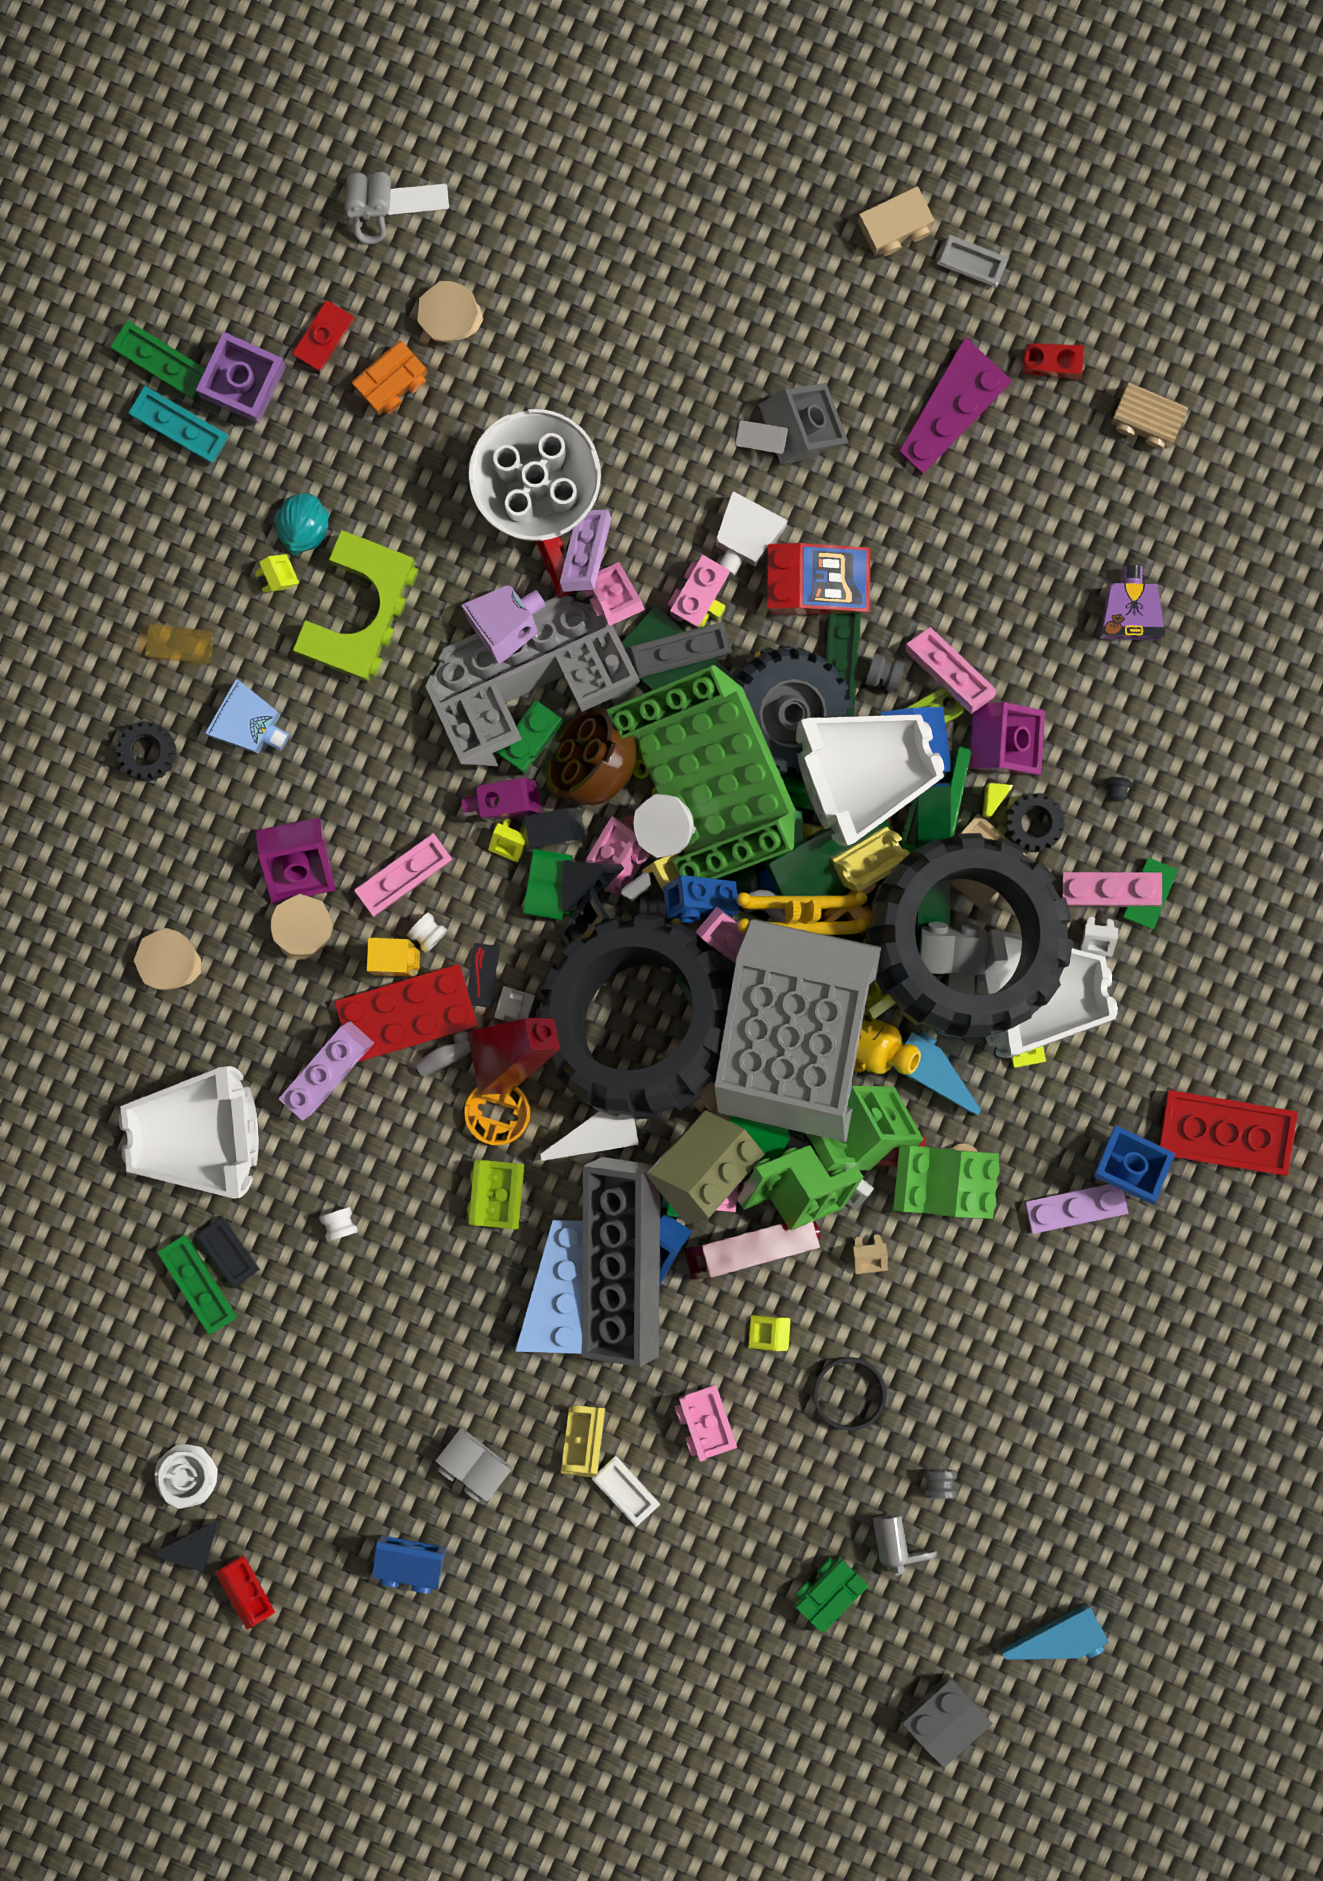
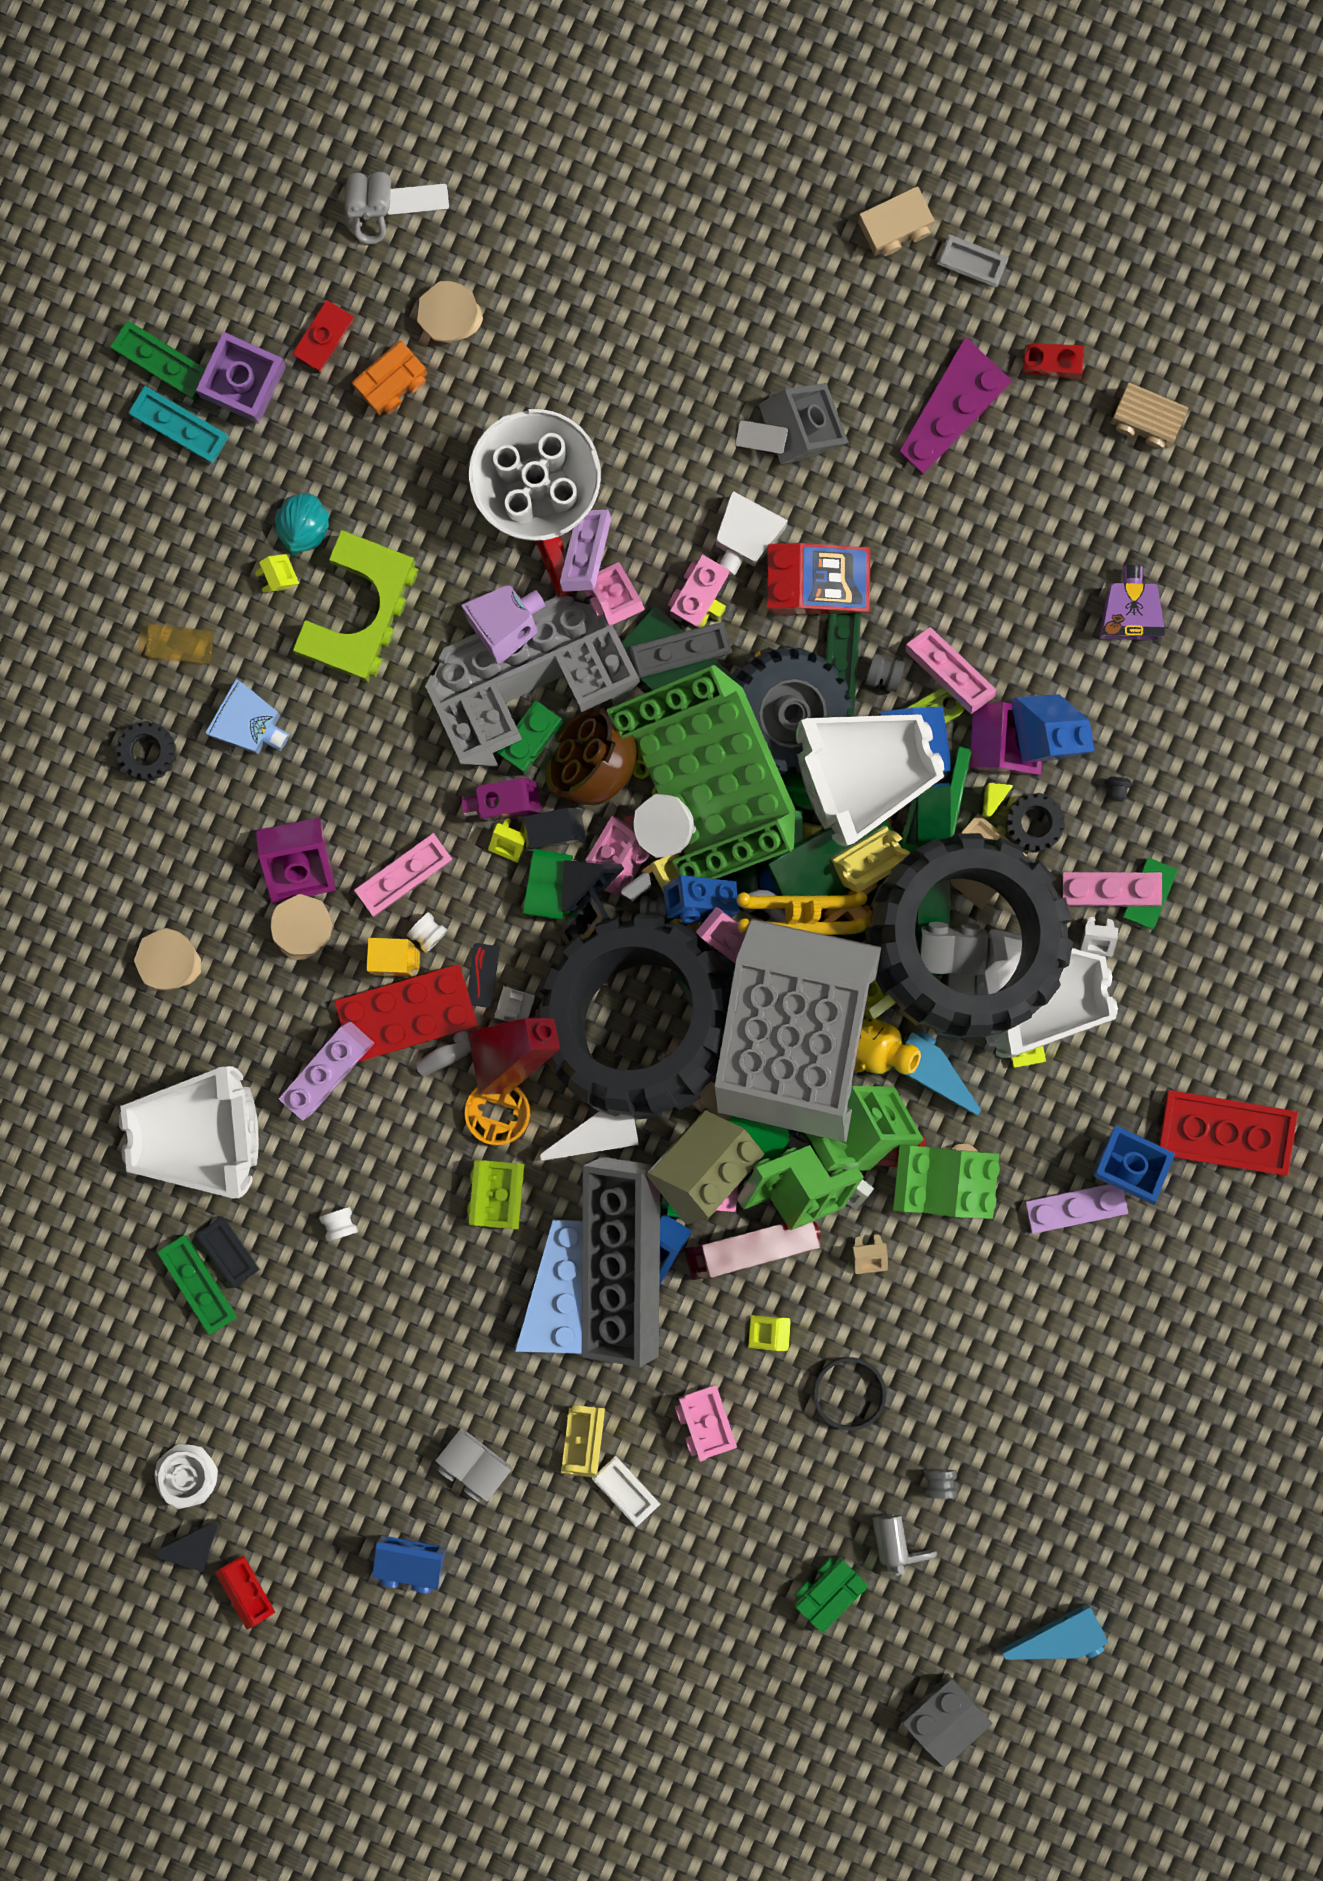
(1050, 728): none -> blue slope

